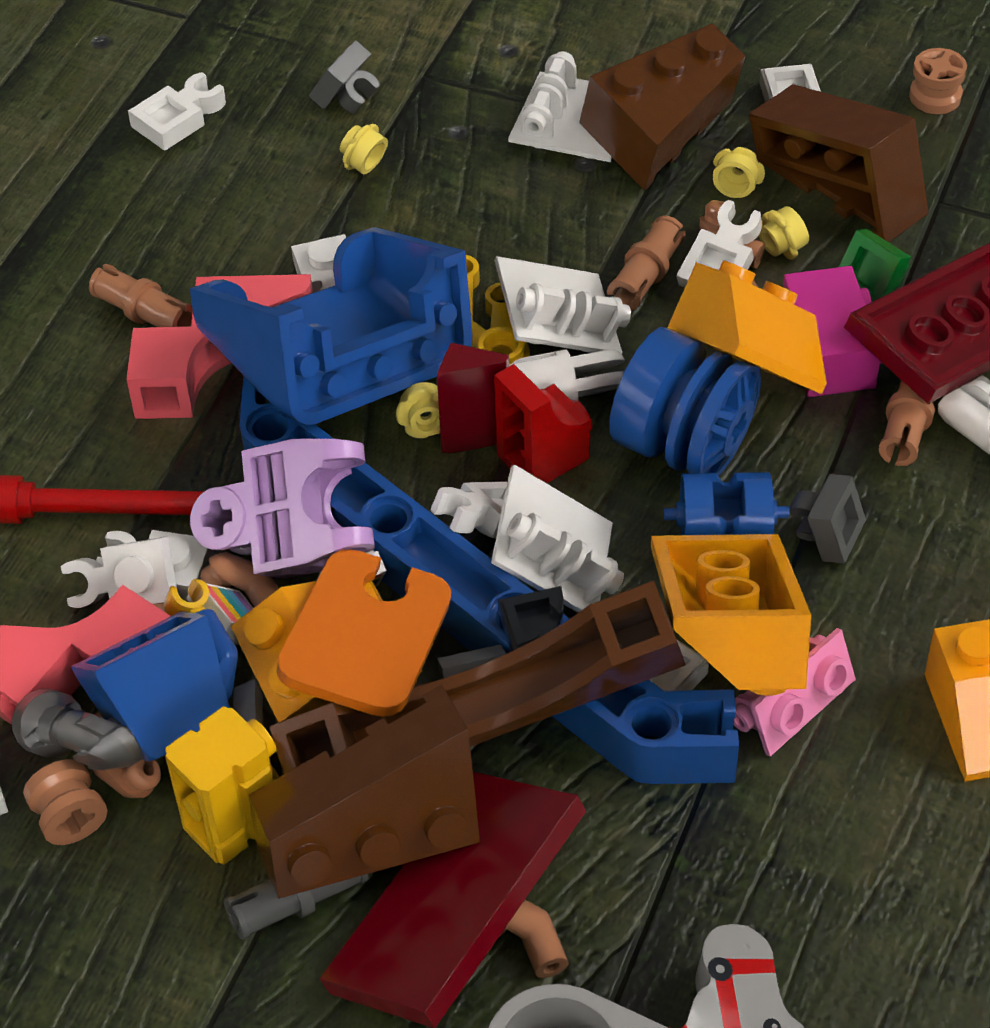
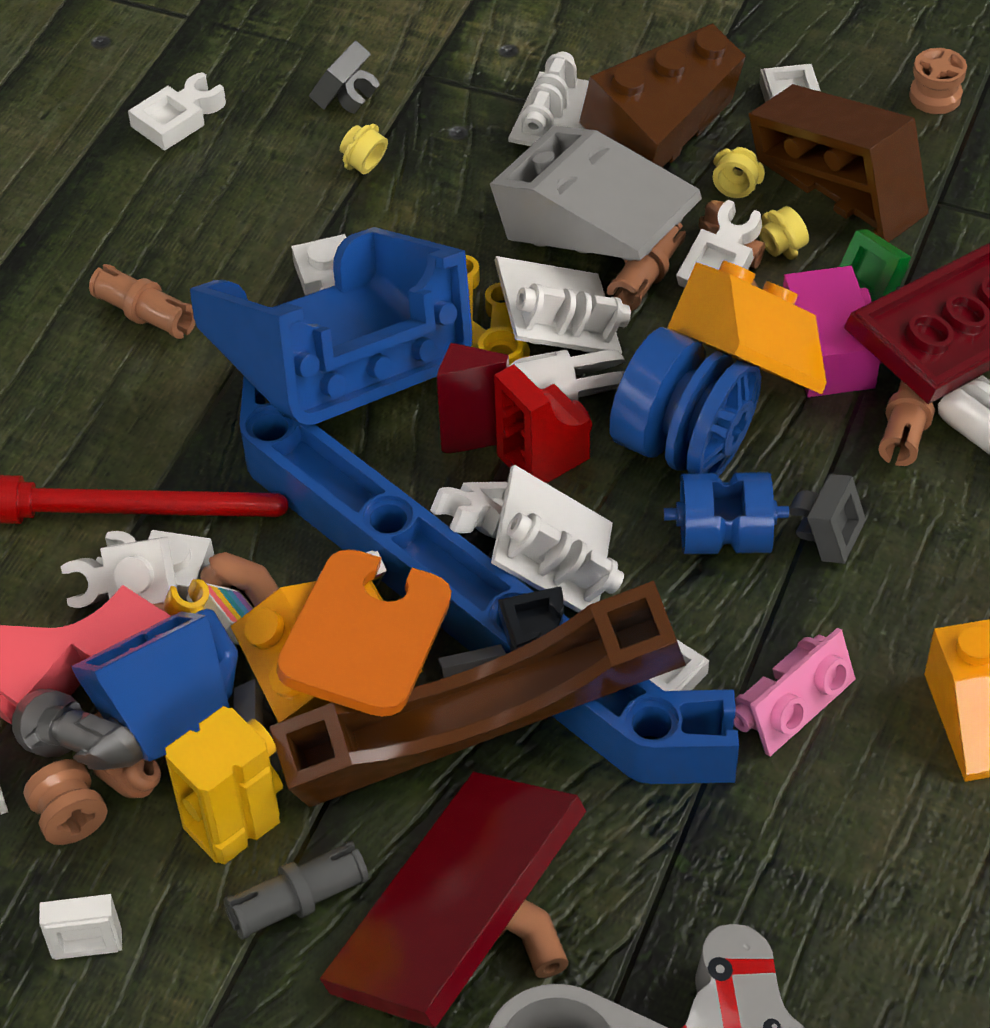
(81, 926): none -> white tile
(174, 362): coral arch -> none
(283, 507): lavender piece -> none
(371, 805): reddish brown wedge -> none
(414, 401): light yellow plate -> none
(589, 196): none -> light grey slope
(738, 607): light orange slope -> none

